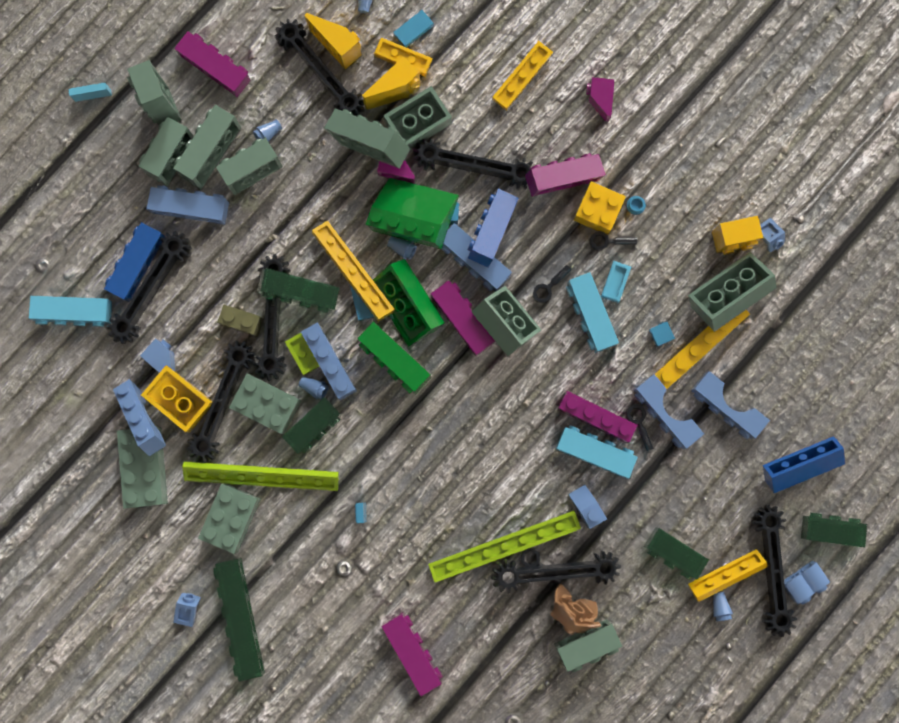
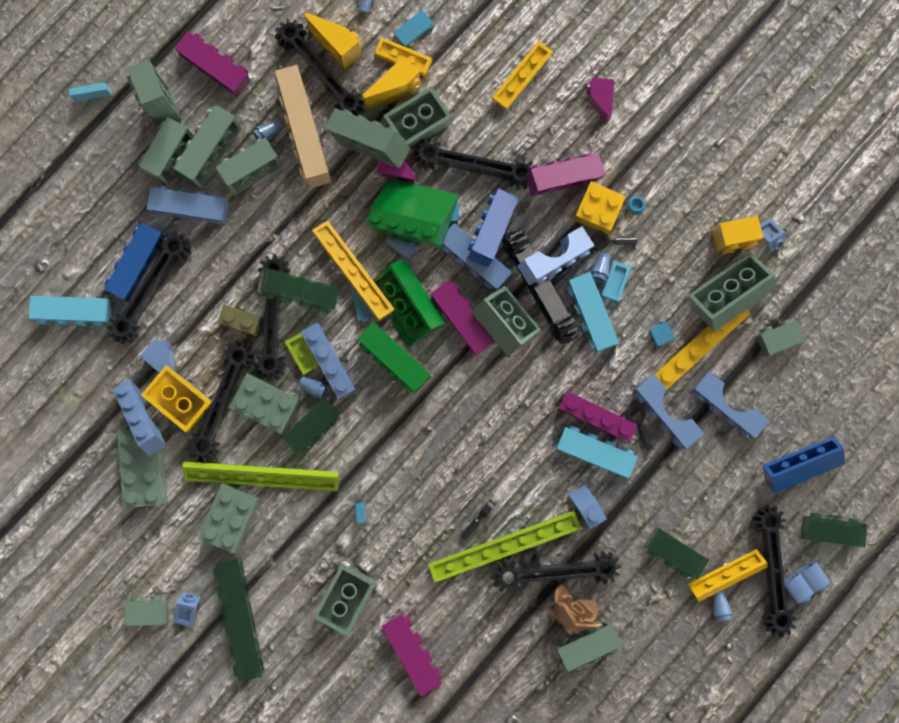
(146, 612): none -> sand green brick
(303, 127): none -> tan brick
(344, 599): none -> sand green brick
(475, 523): none -> black piece
(539, 266): none -> light blue arch
(561, 323): none -> black arm
(600, 271): none -> medium blue cone
(780, 338): none -> sand green brick

